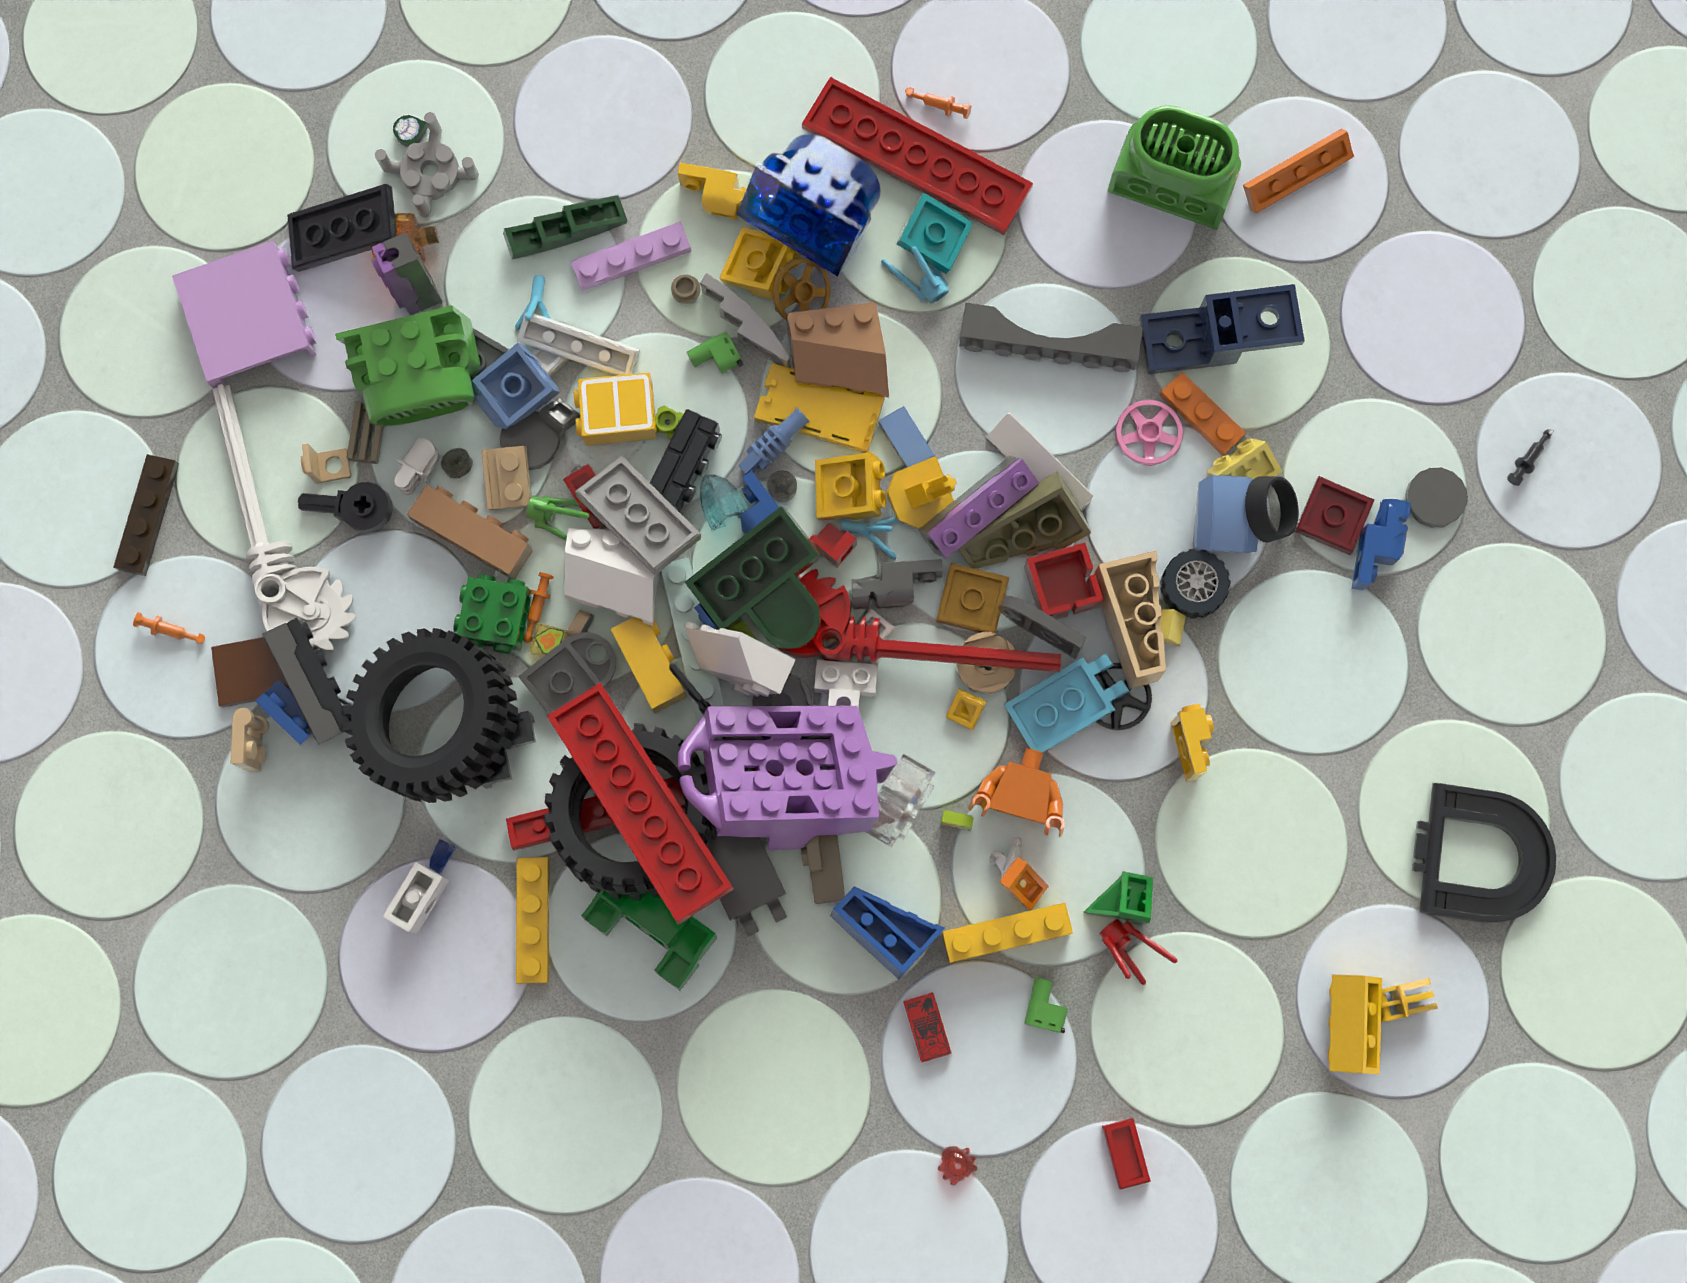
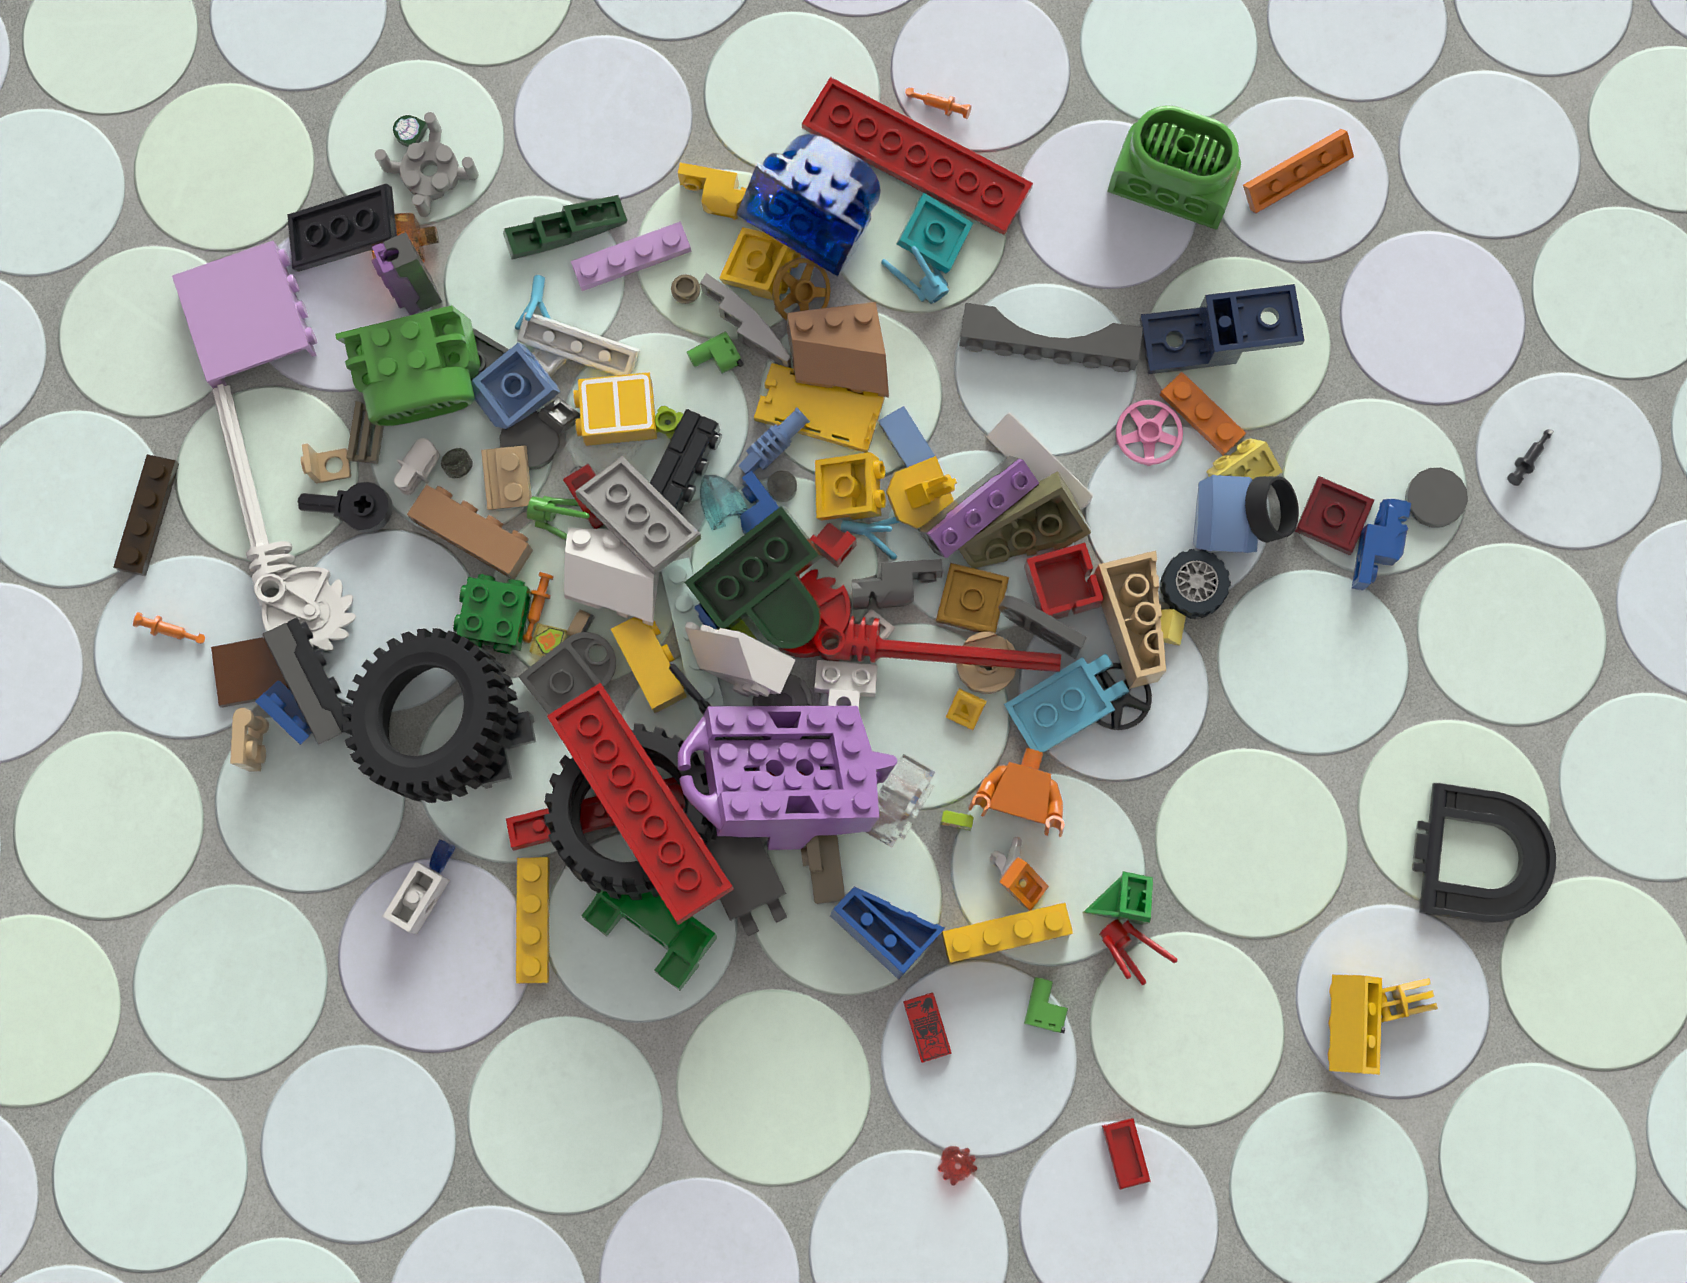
(1191, 731): yellow plate -> none

